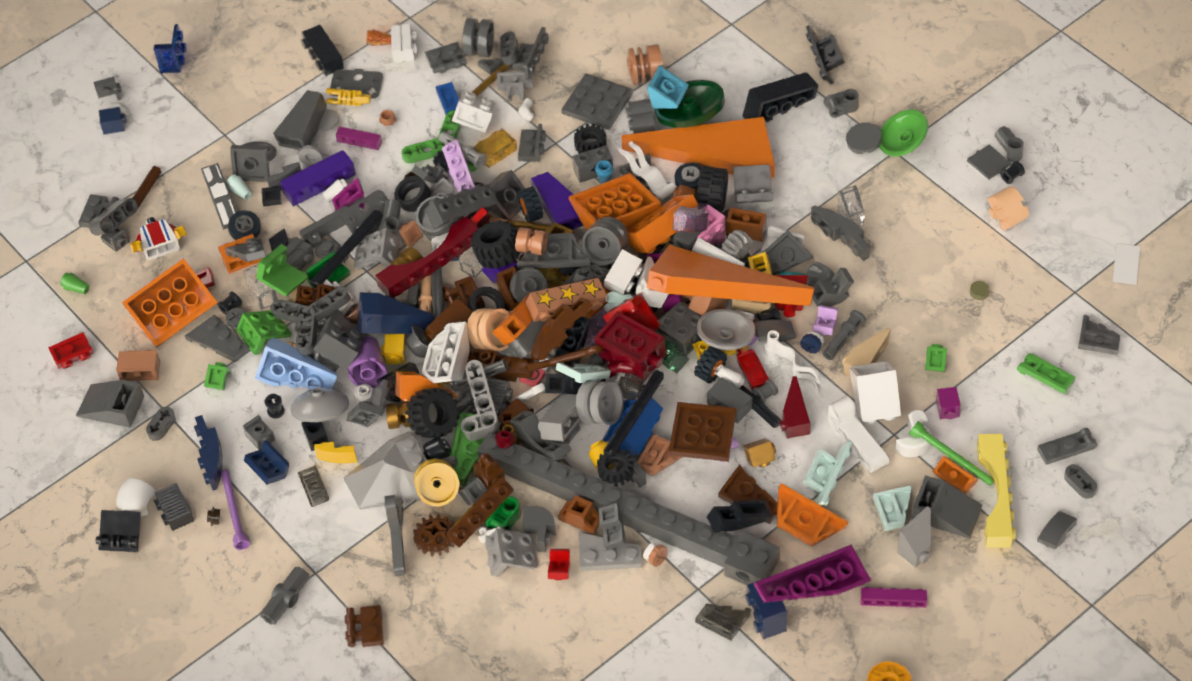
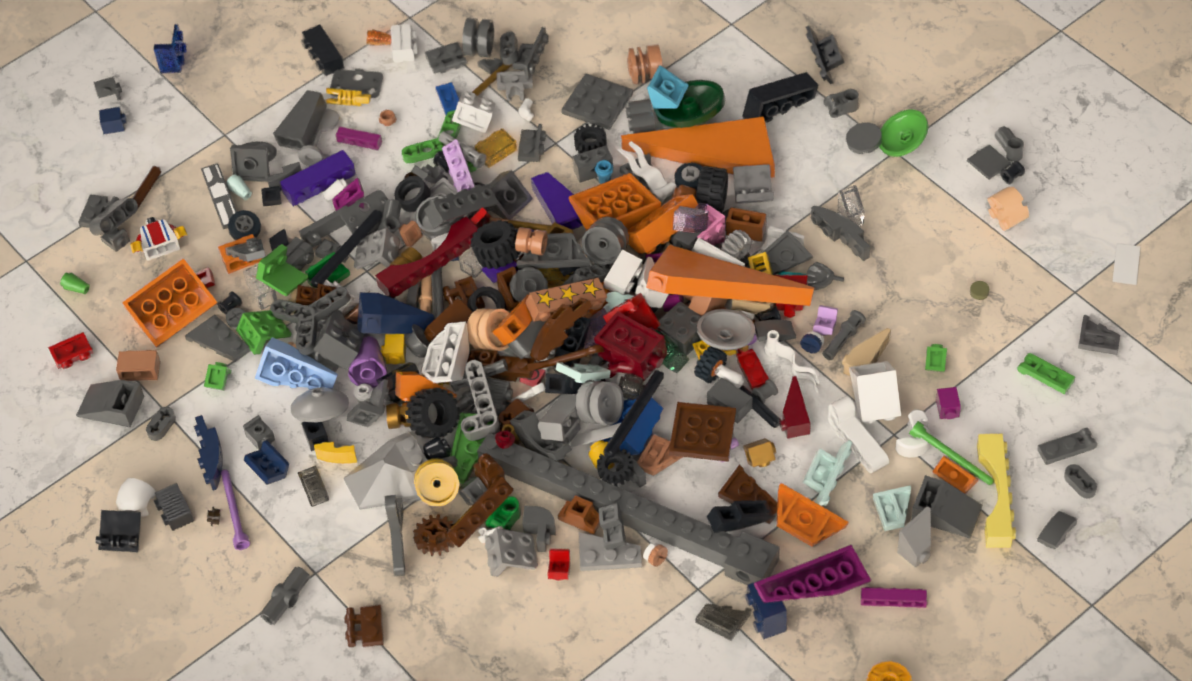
(277, 405): black bush -> none
(530, 204): black wheel -> none
(594, 435): none -> white sticker
(834, 291): dark grey brick -> none

